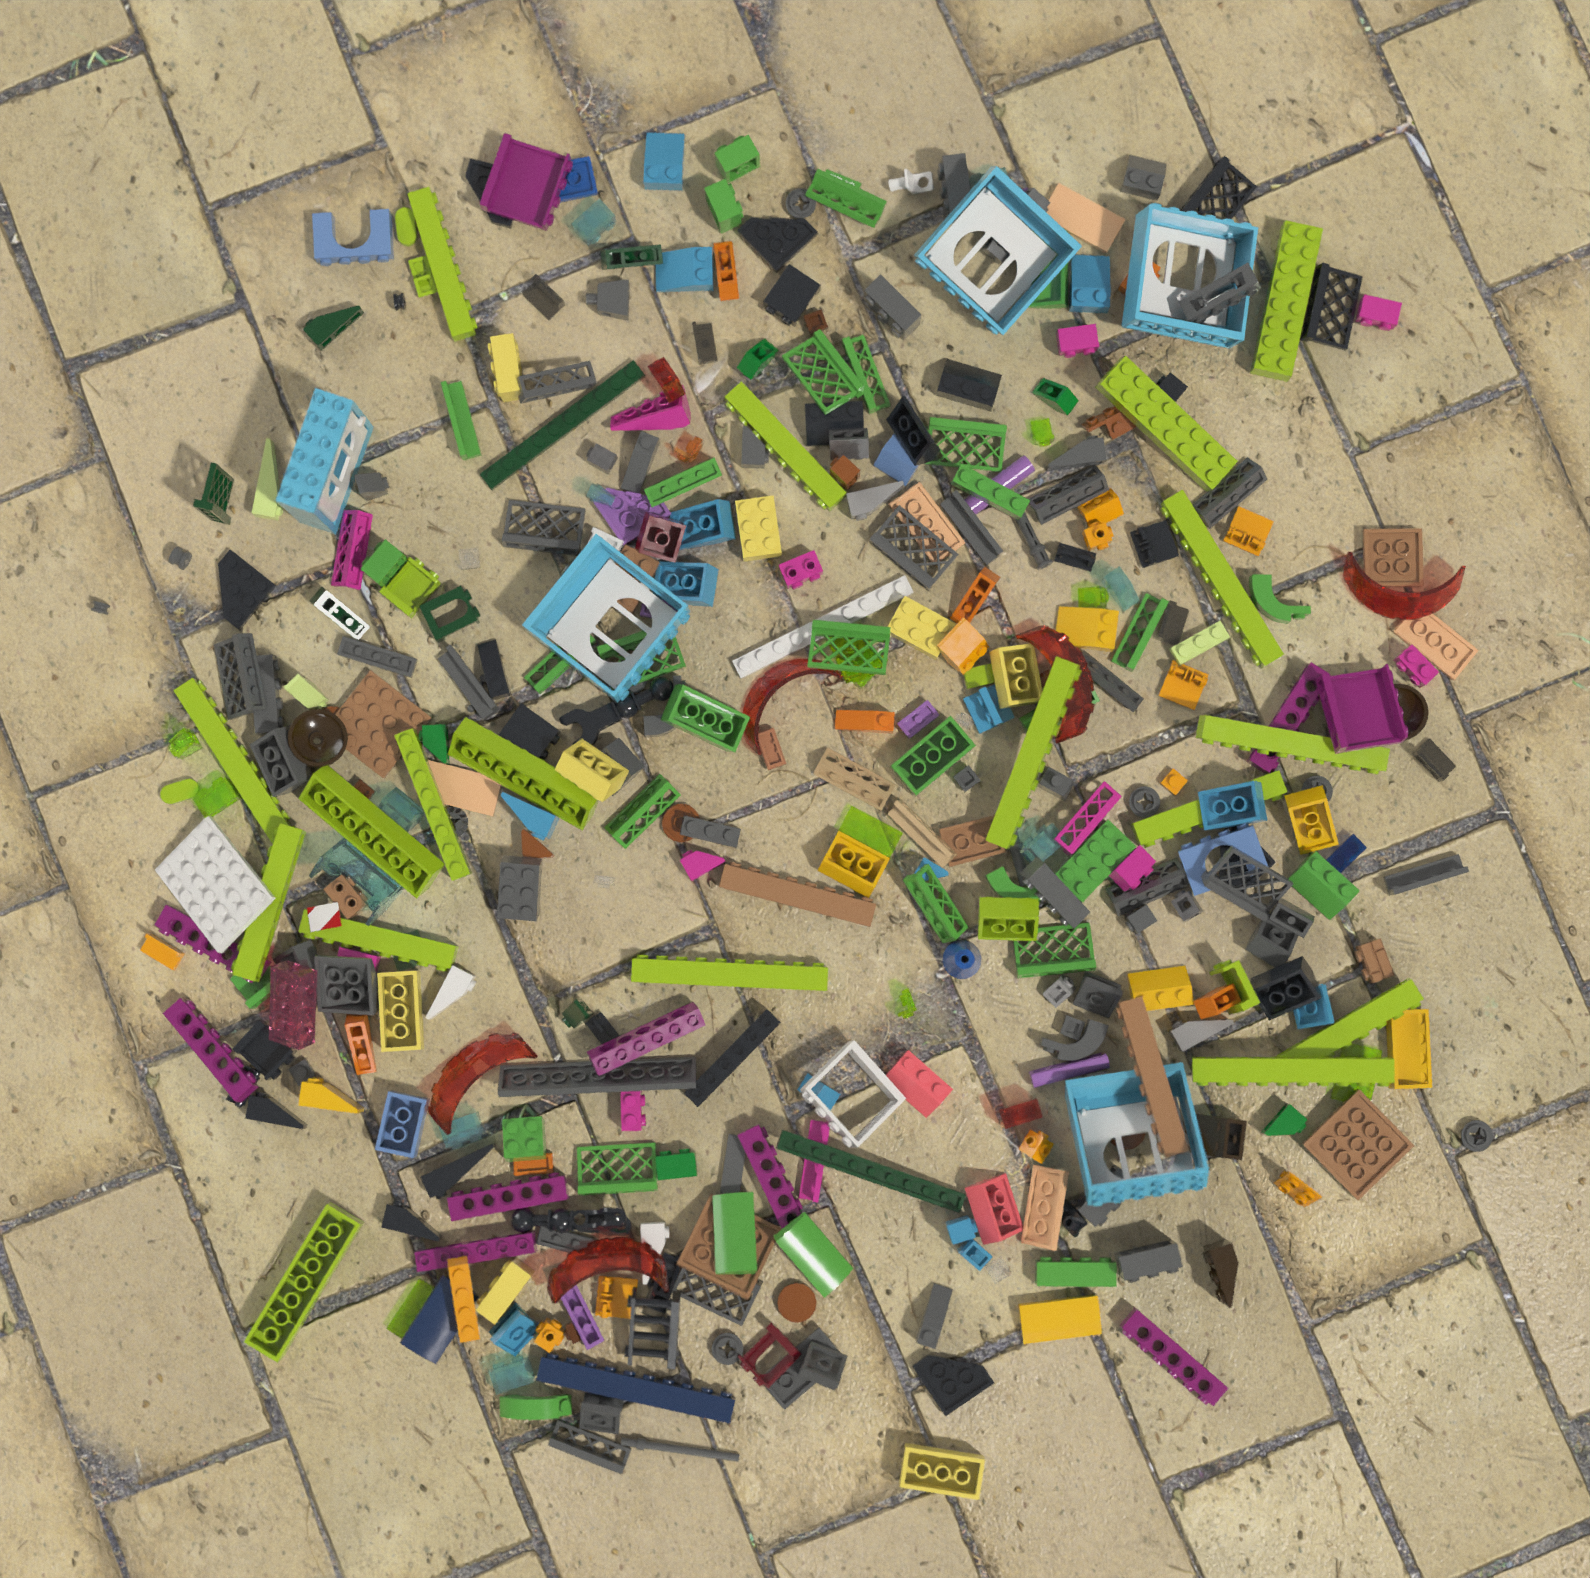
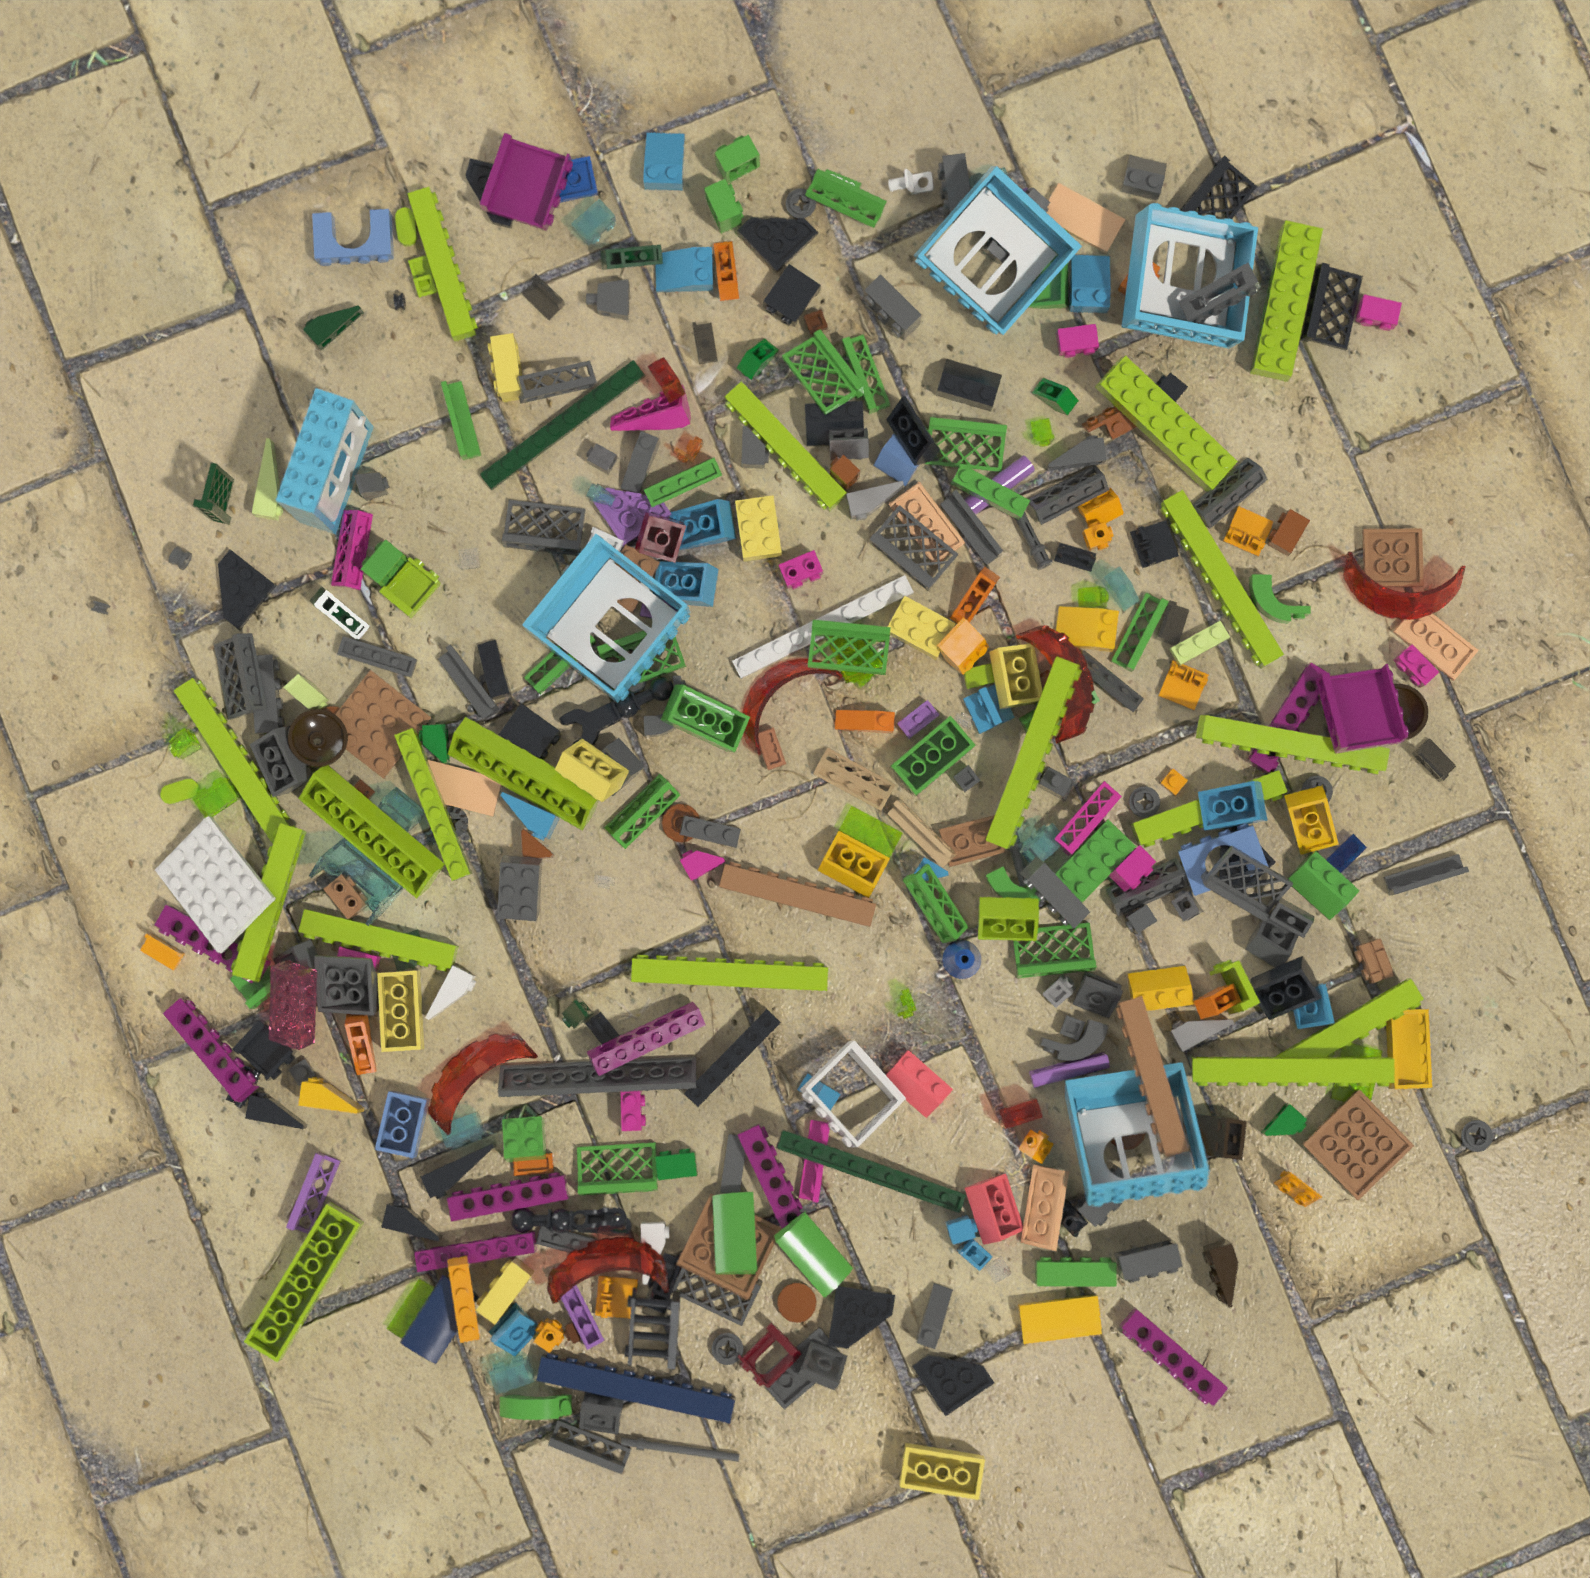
(306, 1190): none -> medium lavender fence
(324, 917): white sticker -> none
(469, 618): dark green panel -> none
(857, 1314): none -> black plate
(1288, 532): none -> dark orange brick

